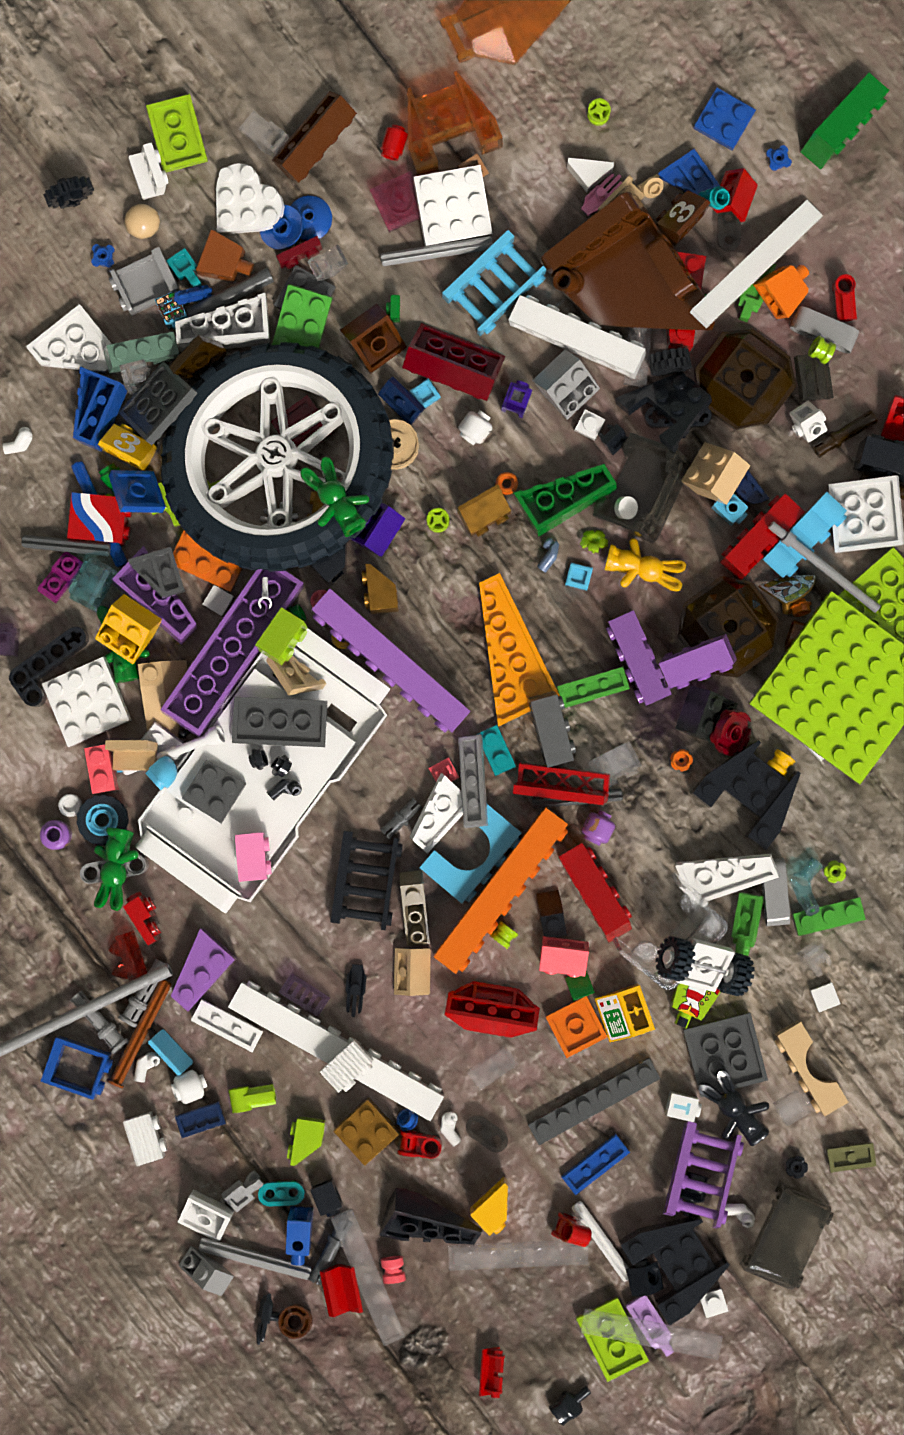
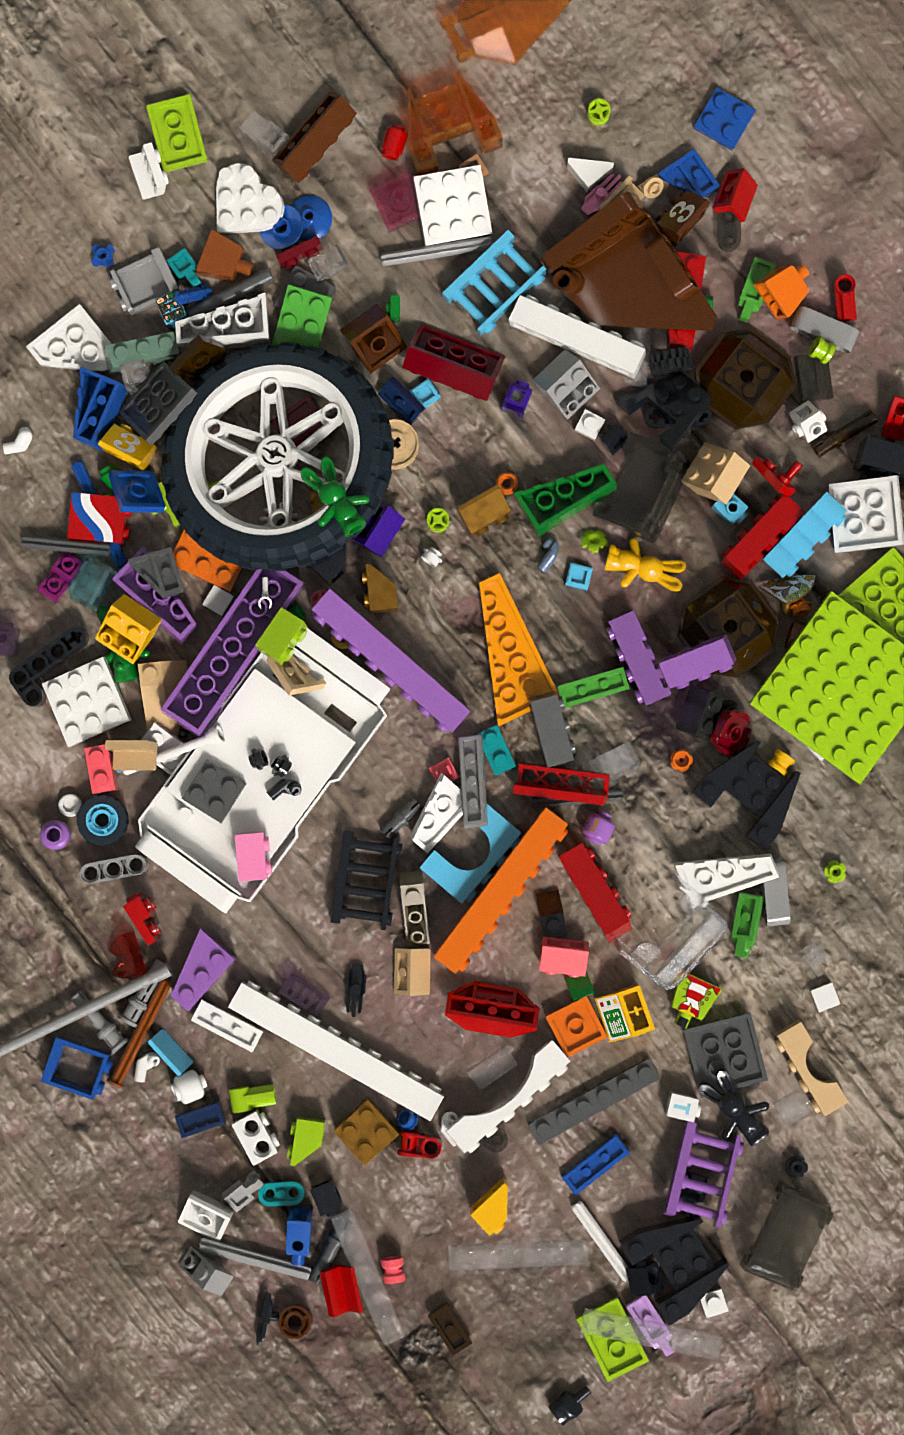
(68, 192): black gear -> none
(113, 871): green animal -> none
(142, 221): tan hair -> none
(144, 1138): white brick -> none
(163, 772): medium azure piece -> none
(250, 1139): none -> white brick
(279, 721): dark grey plate -> none
(347, 1065): white brick -> none
(418, 1217): black wedge -> none
(431, 556): none -> white plate
(450, 1329): none -> dark brown plate
(475, 427): white head -> none
(491, 1363): red hinge -> none
(504, 934): lime wheel -> none
(543, 1066): none -> white arch
(571, 1230): red piece -> none
(625, 507): white tile -> none
(704, 965): plate -> none
(718, 197): teal cone -> none
(742, 1212): white arm -> none
(750, 490): dark blue tile -> none
(756, 264): white tile -> none
(776, 164): blue plate -> none
(778, 480): none -> red plate
(789, 539): light grey bar -> none
(803, 889): clear light blue arm -> none
(829, 916): bright green plate -> none
(844, 121): green wedge -> none
(851, 1157): olive plate -> none

